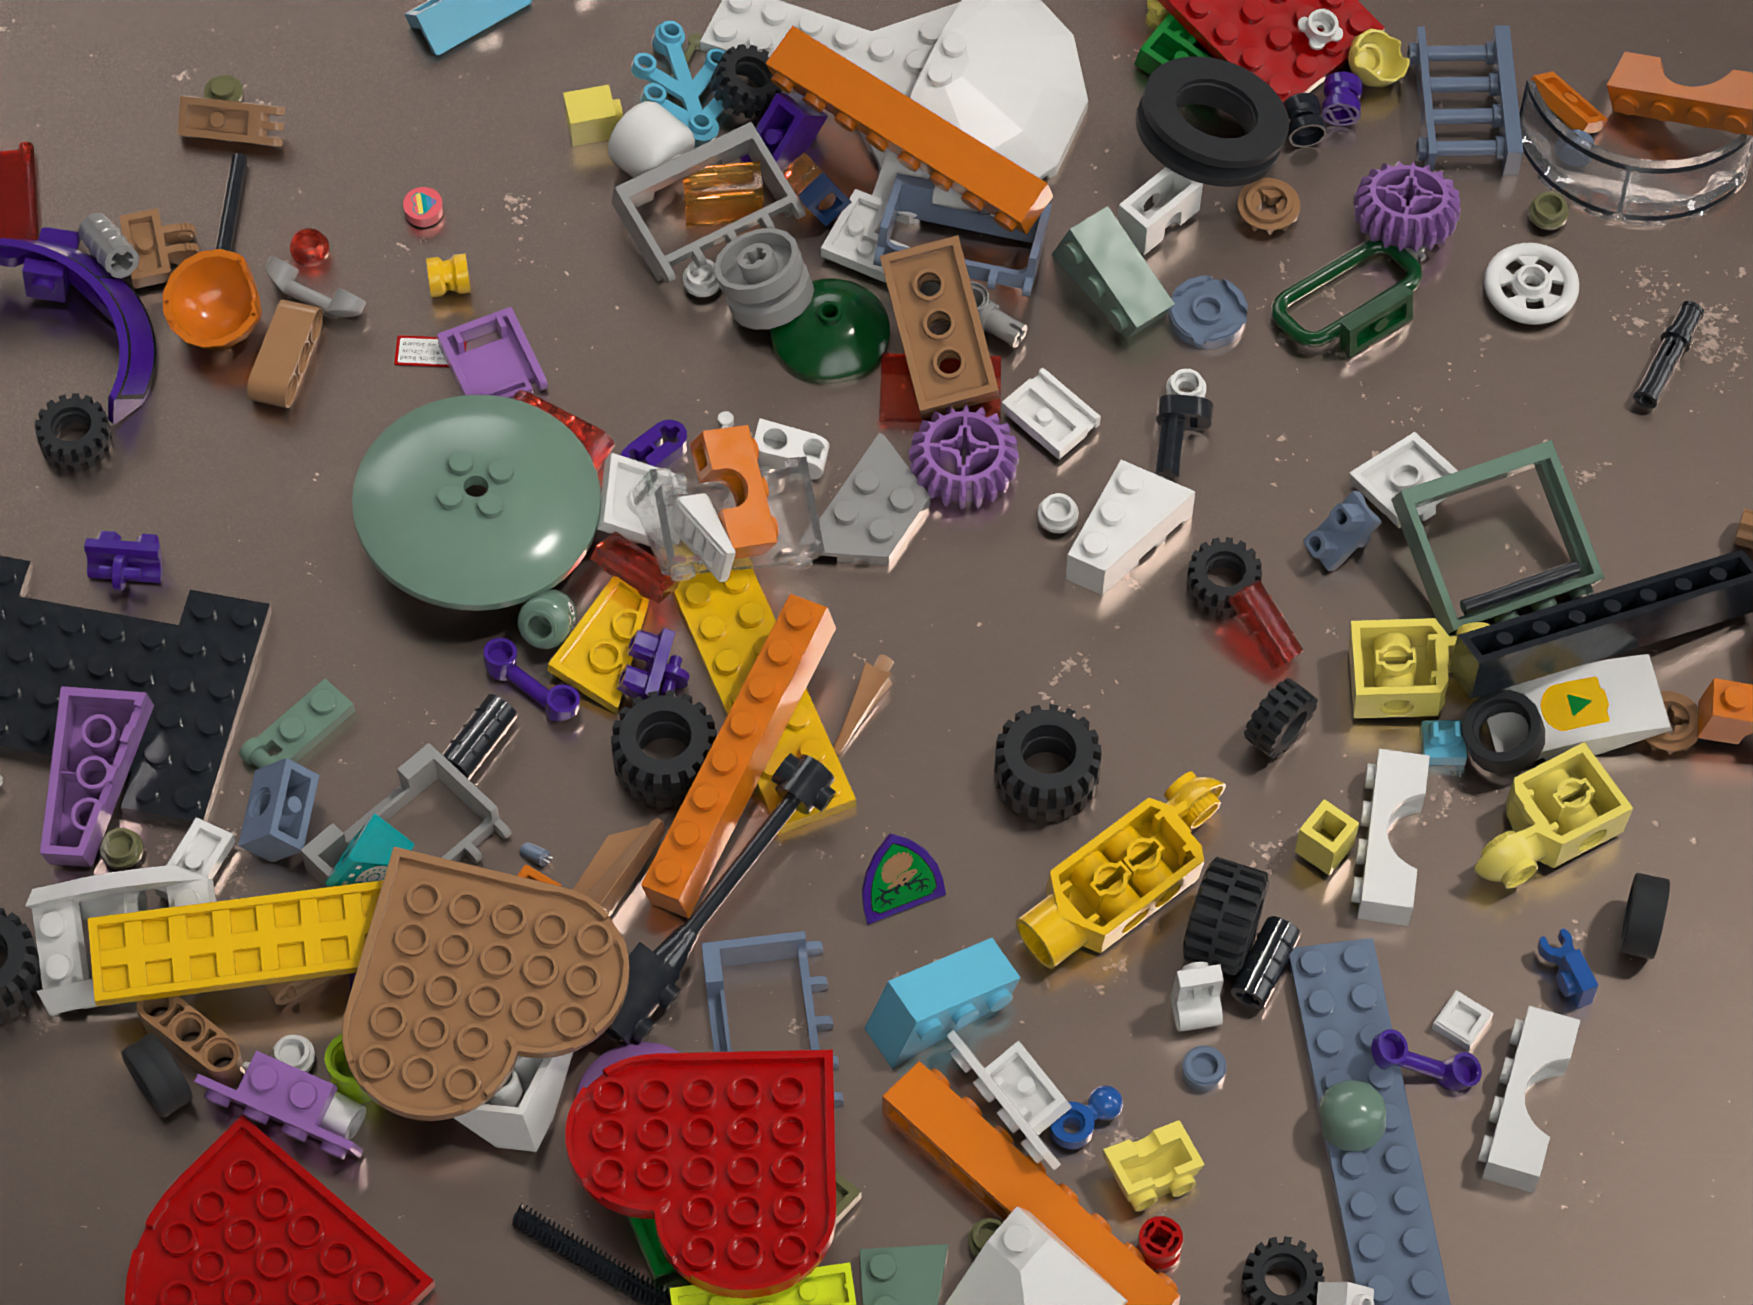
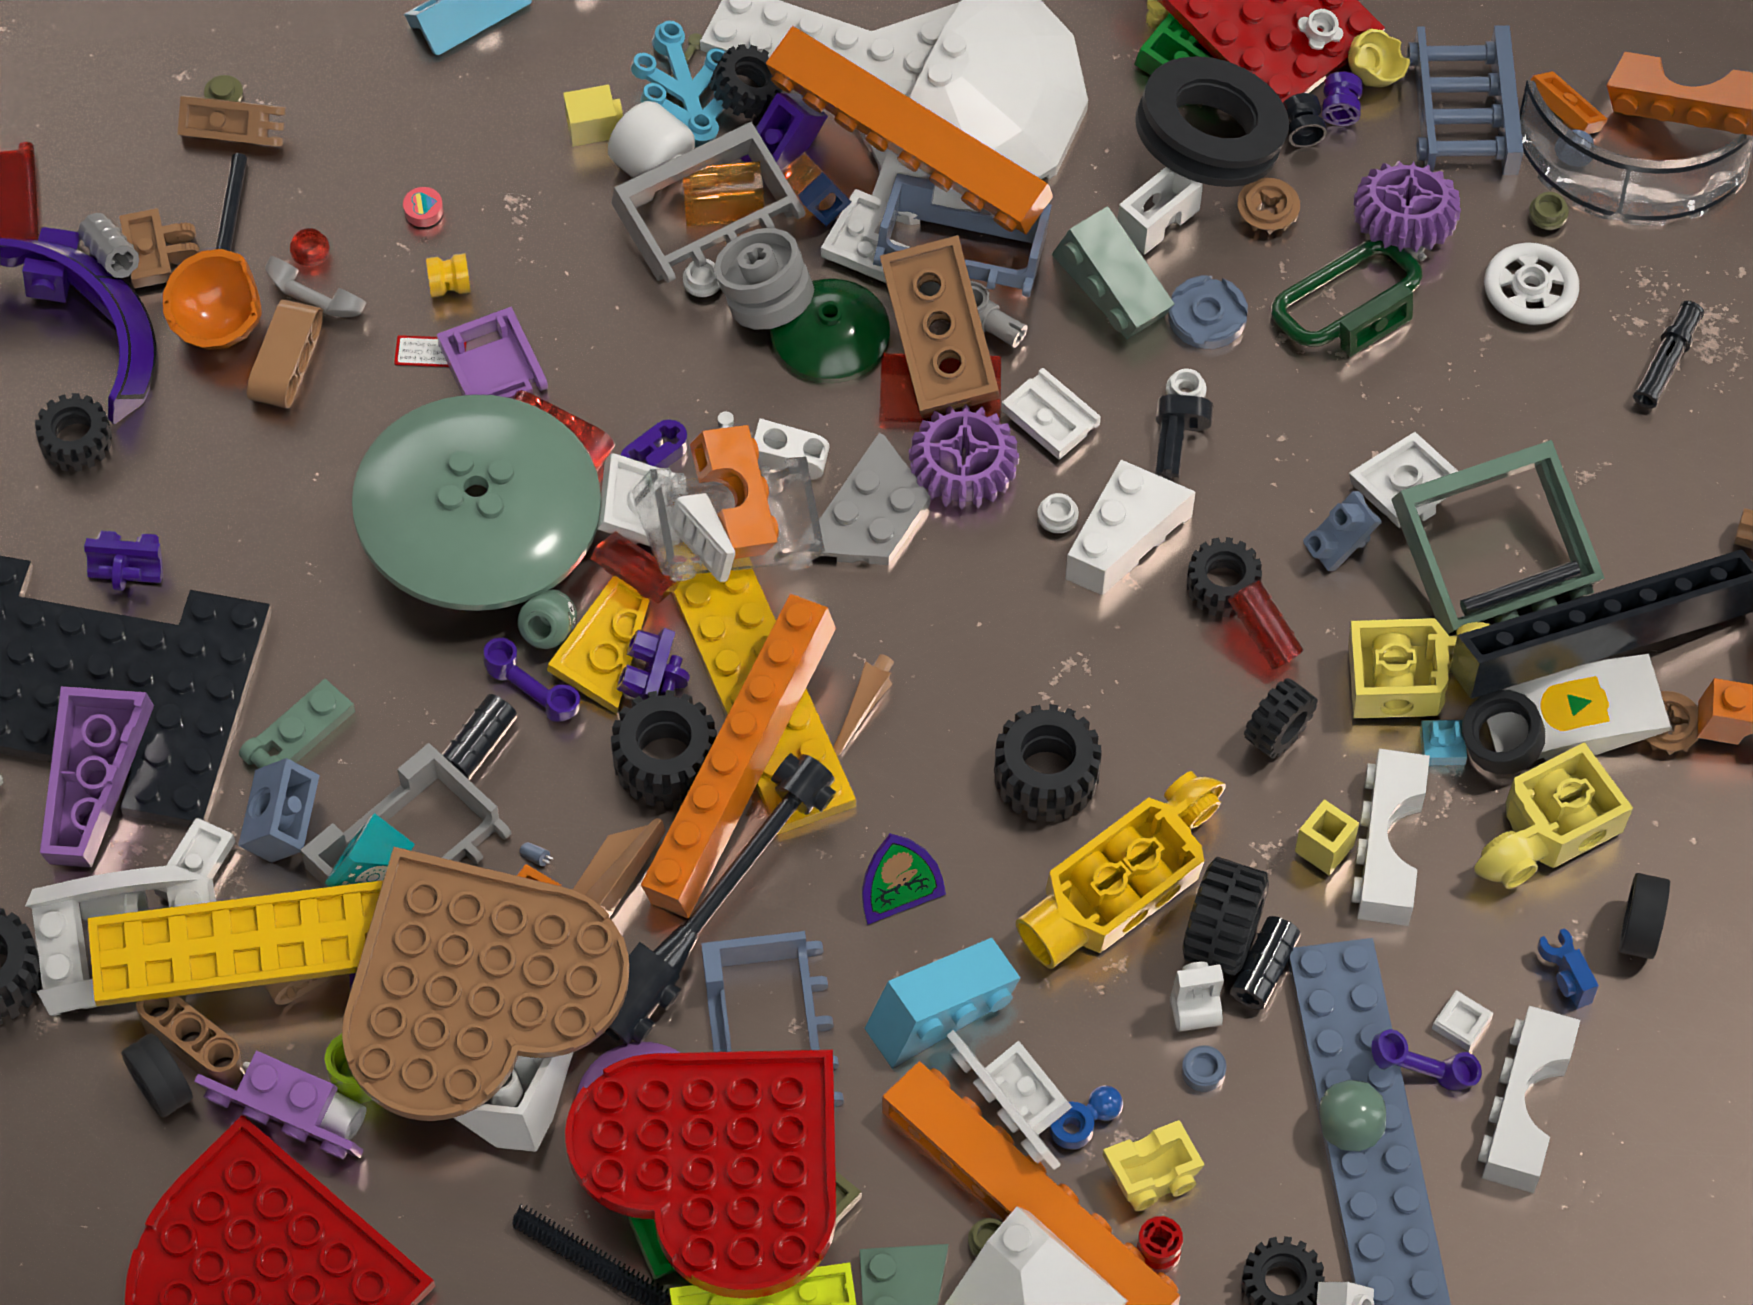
(121, 848): olive plate -> none
(295, 1051): white plate -> none

